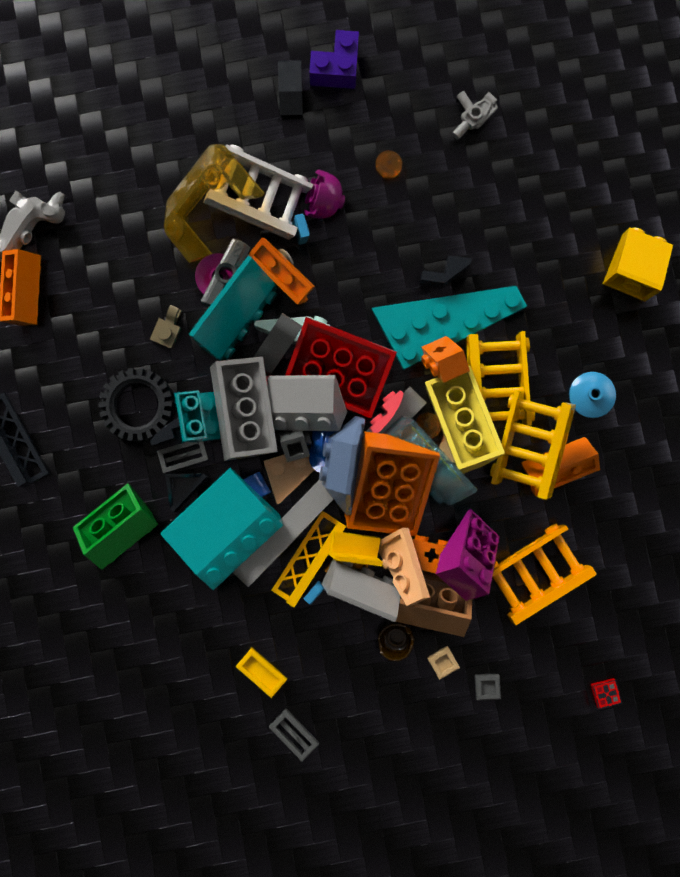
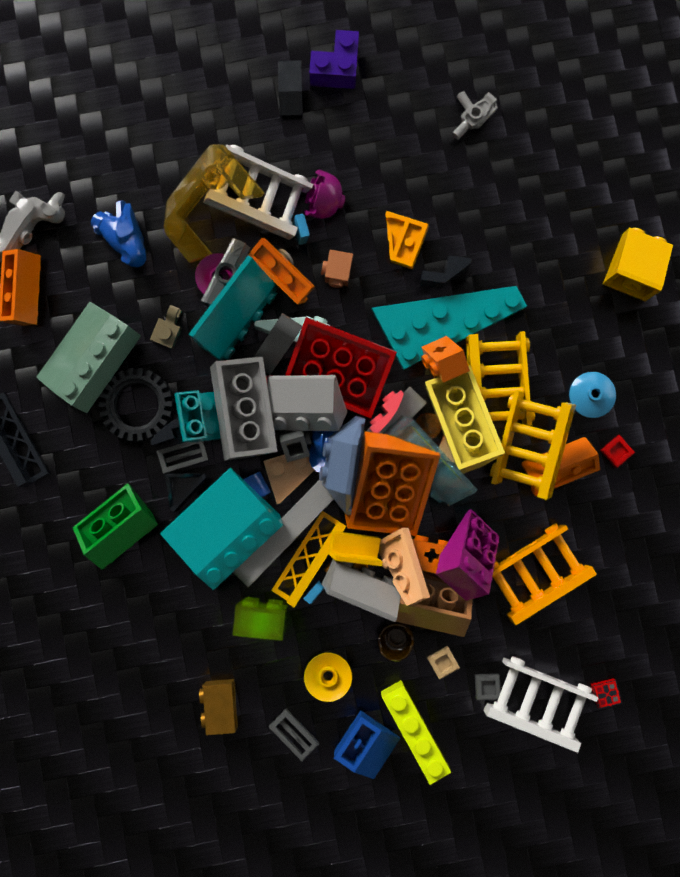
(88, 357): none -> sand green slope
(122, 233): none -> blue animal
(219, 707): none -> pearl gold brick
(260, 619): none -> clear neon green brick
(261, 672): yellow tile -> none
(326, 689): none -> yellow dish
(337, 268): none -> nougat brick
(365, 746): none -> blue slope
(388, 164): clear orange piece -> none
(404, 239): none -> light orange wing
(415, 732): none -> neon yellow brick
(521, 718): none -> white fence
(617, 451): none -> red tile

